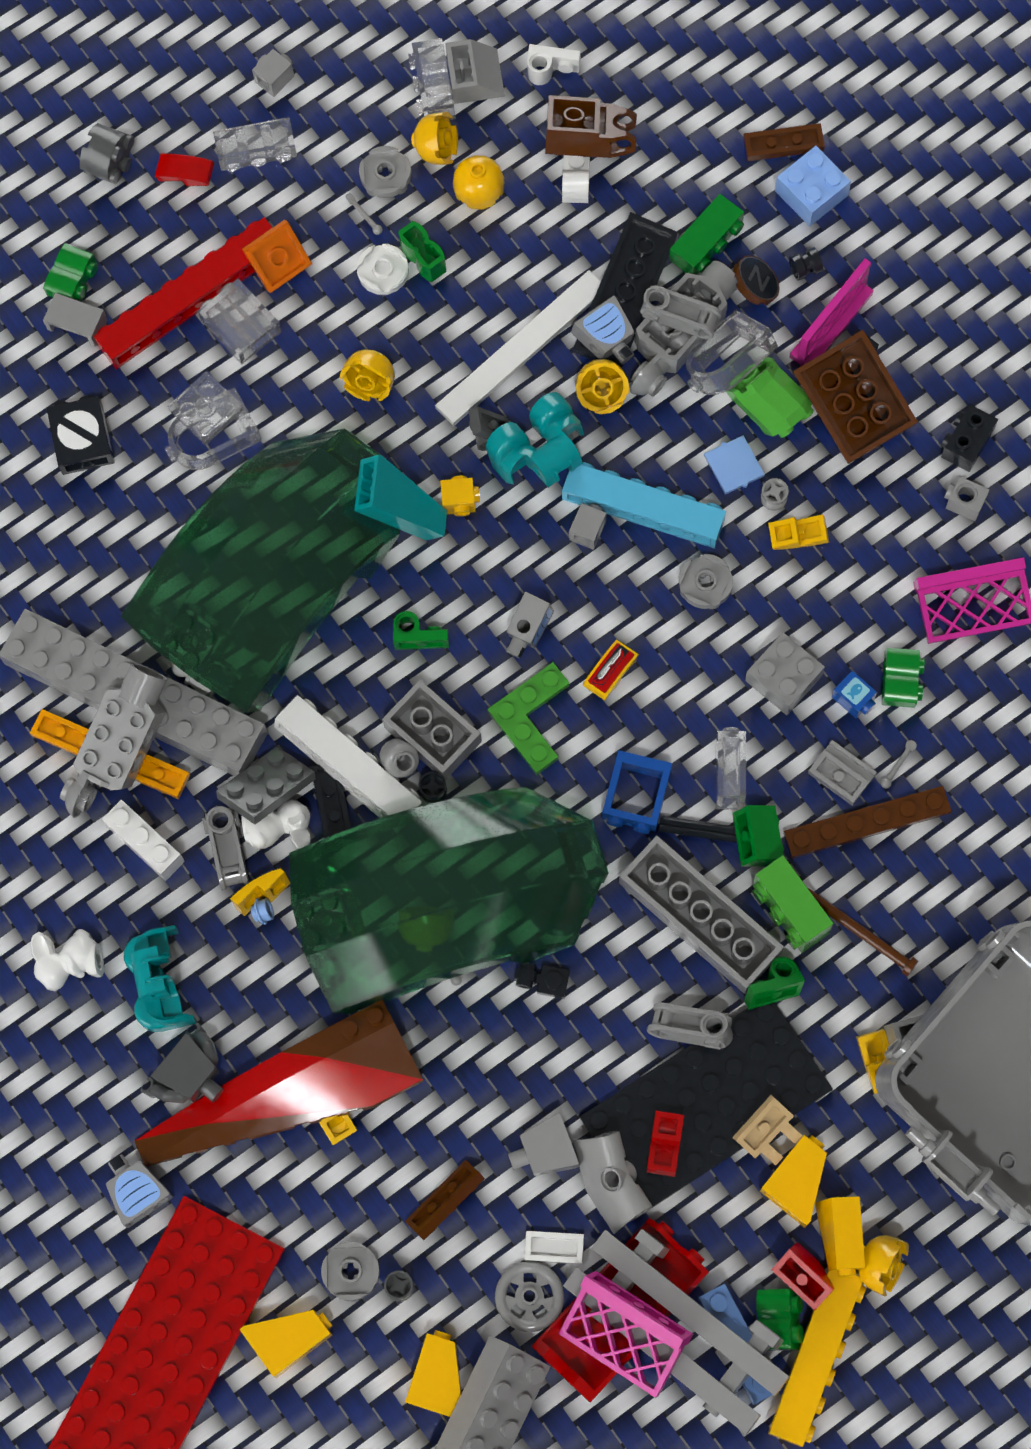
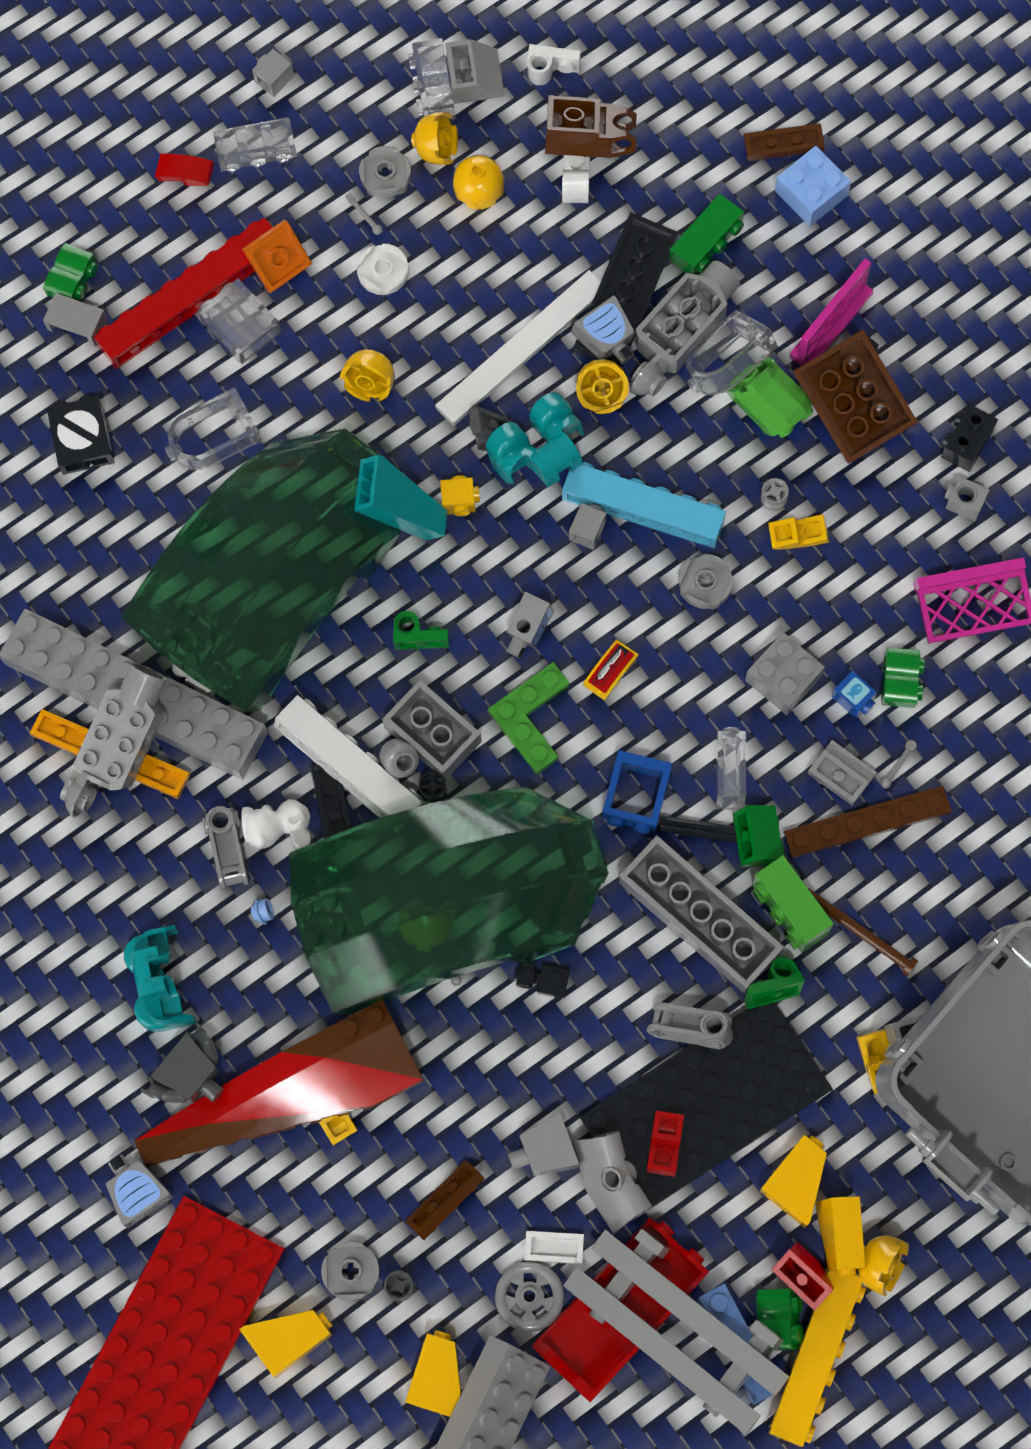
(78, 956): white animal -> none
(107, 153): dark grey brick -> none
(143, 840): white brick -> none
(205, 408): clear plate -> none
(265, 785): dark grey plate -> none
(268, 886): yellow slope -> none
(422, 251): green brick -> none
(631, 1310): dark pink fence -> none
(680, 312): light grey piece -> none
(734, 464): light blue piece -> none
(756, 280): tile -> none
(763, 1127): tan plate -> none
(804, 264): black wheel -> none

